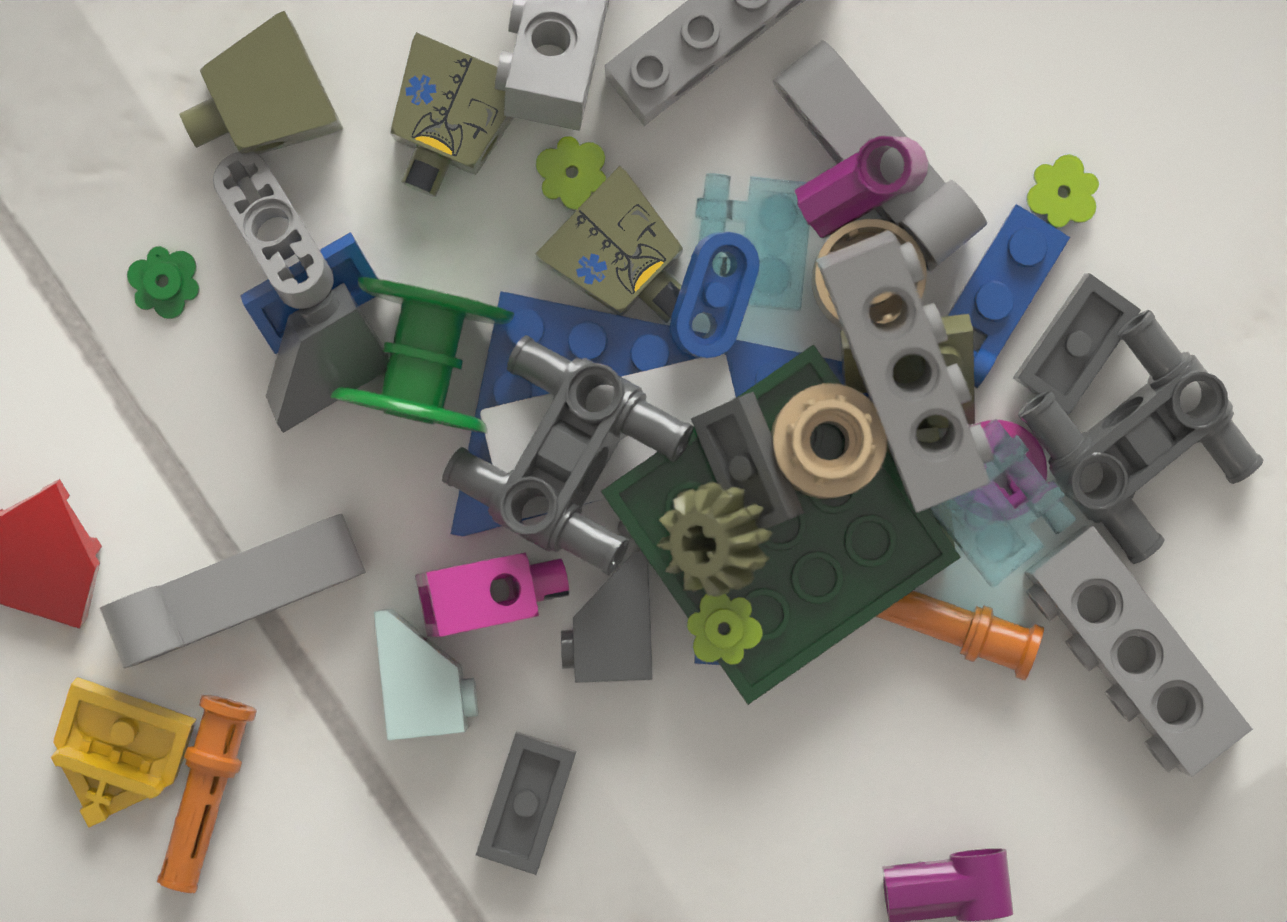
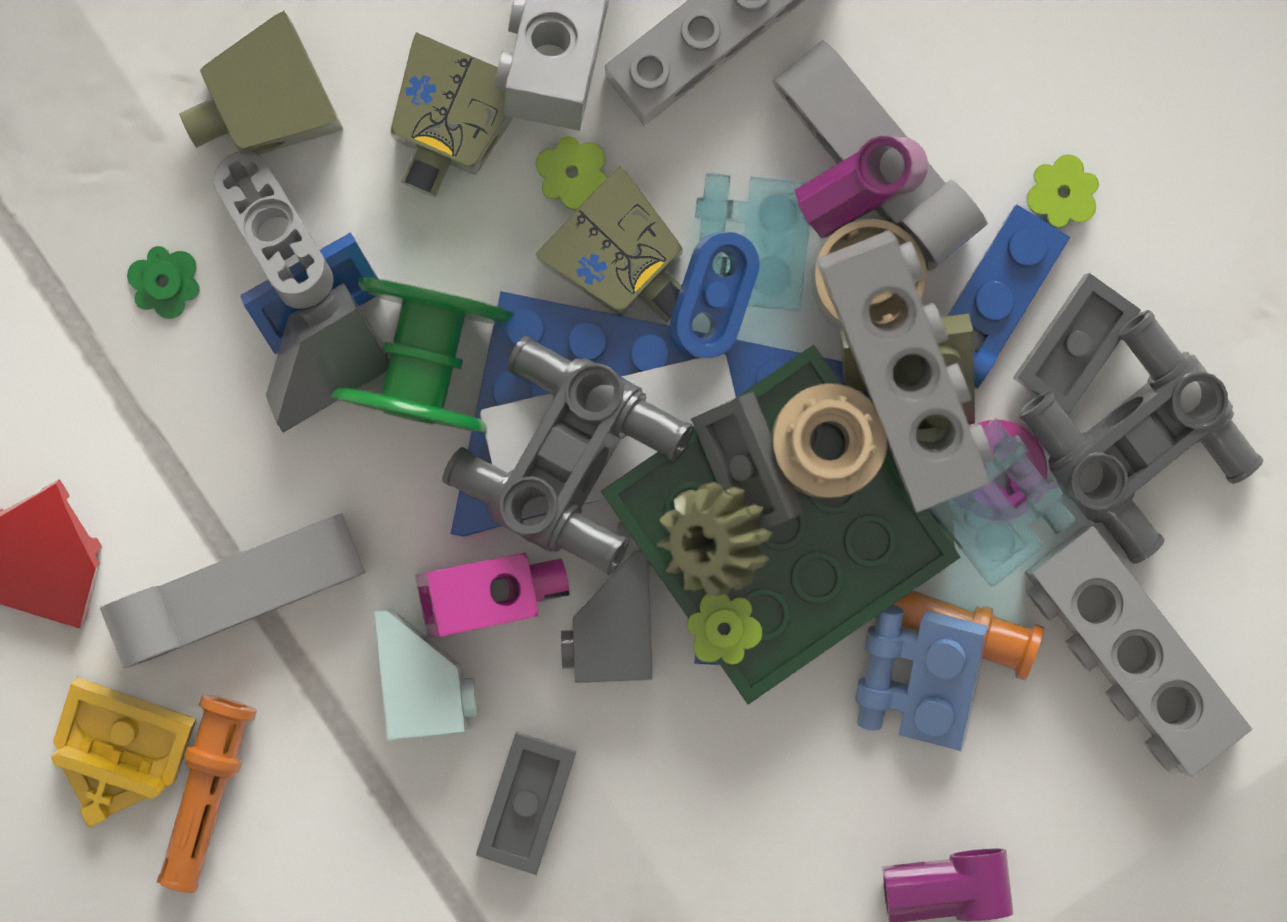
(941, 681): none -> medium blue plate

